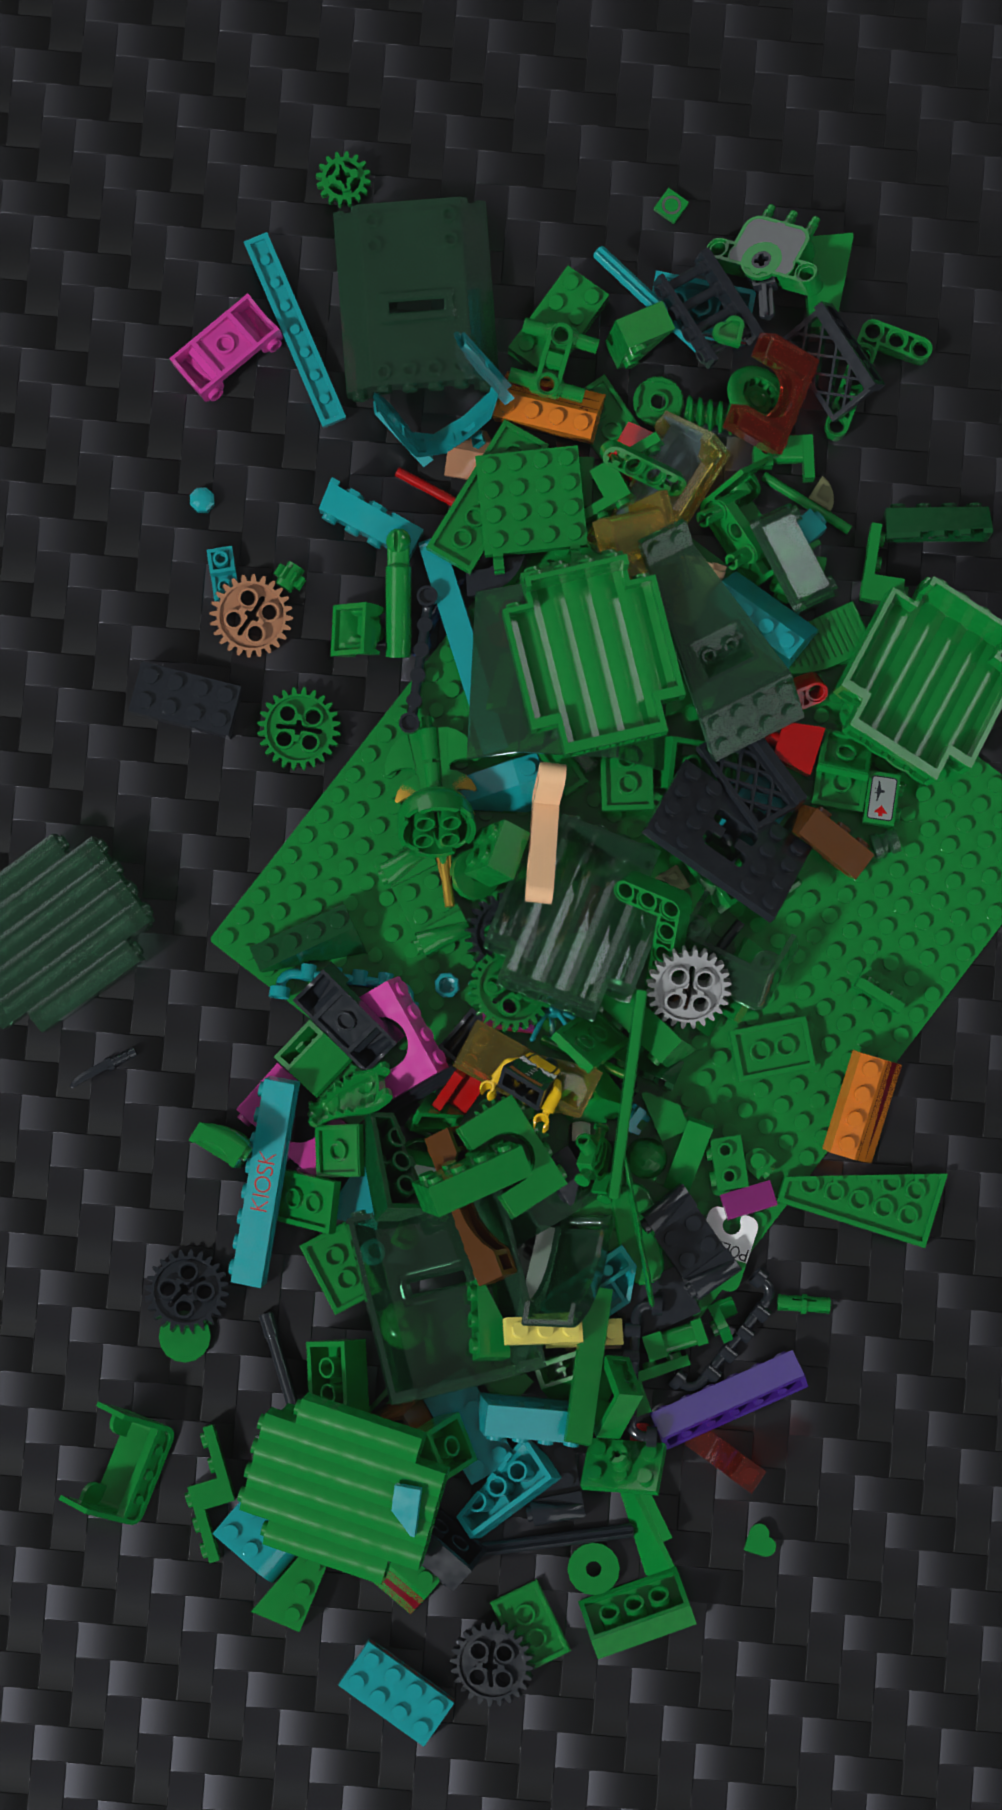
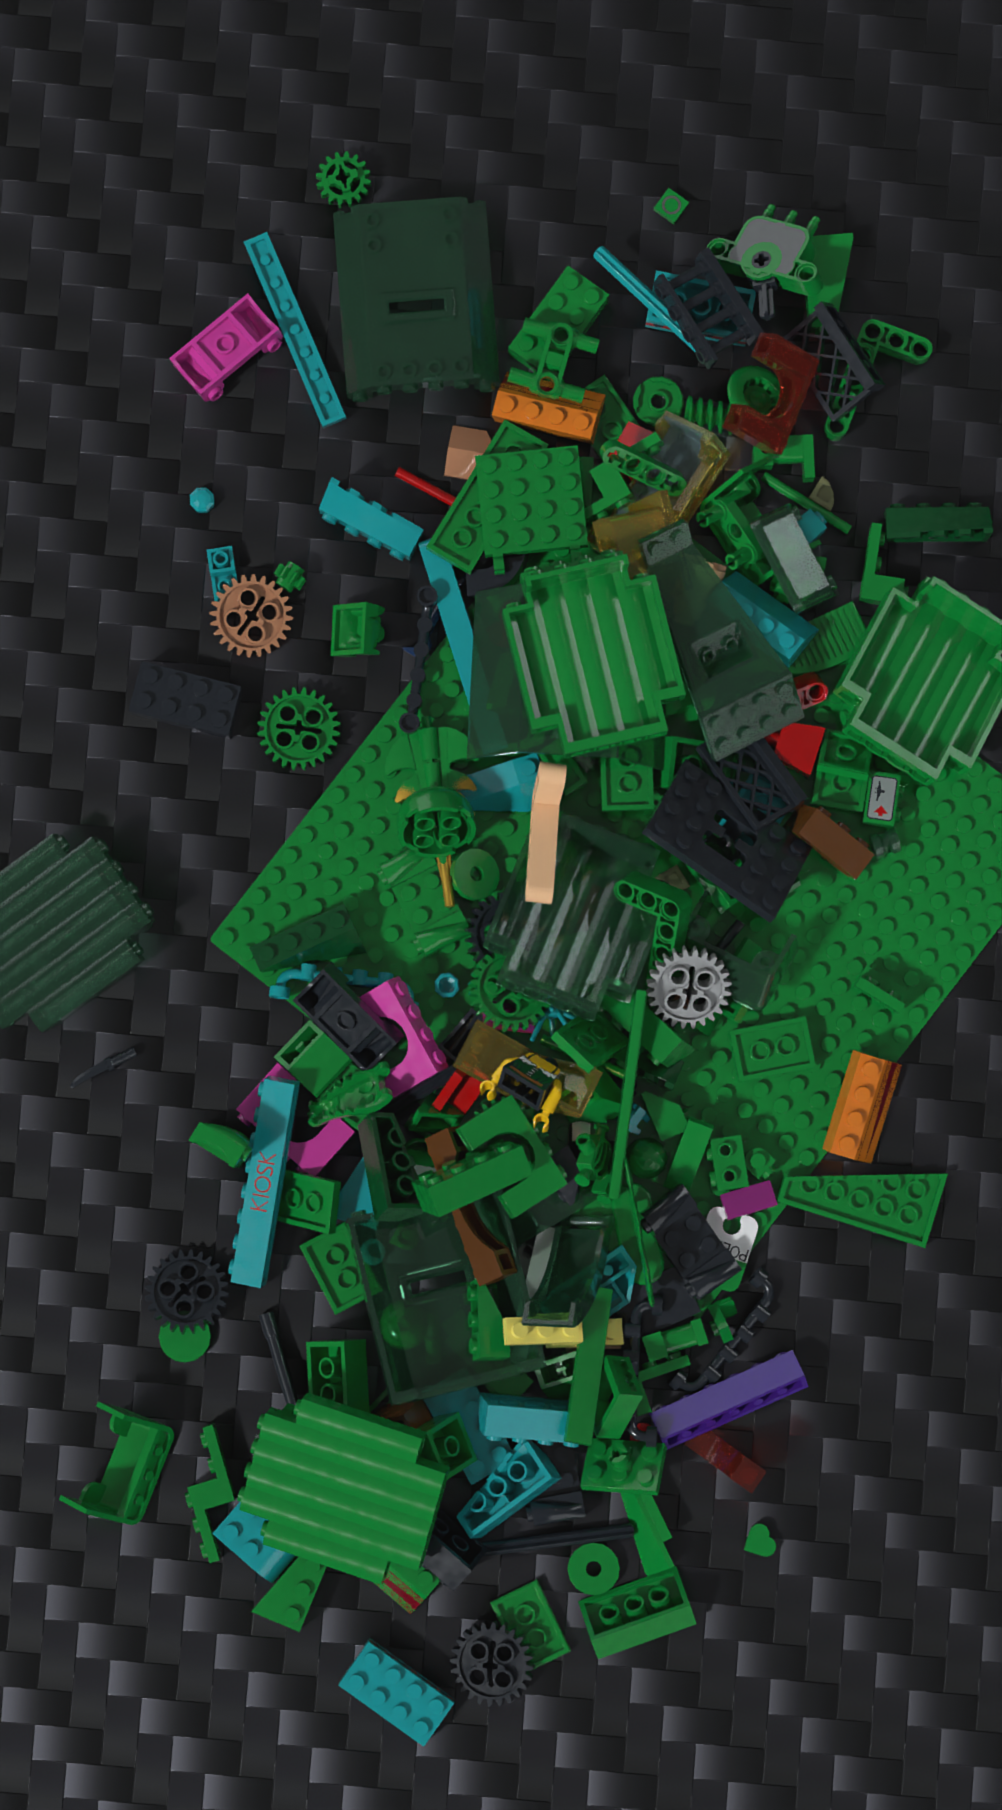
(340, 1150): green tile -> none
(398, 594): green piece -> none
(407, 1506): teal tile -> none
(426, 445): teal animal -> none
(496, 853): green brick -> none
(638, 334): green wedge -> none
(729, 332): green tile -> none
(803, 1303): green pin -> none

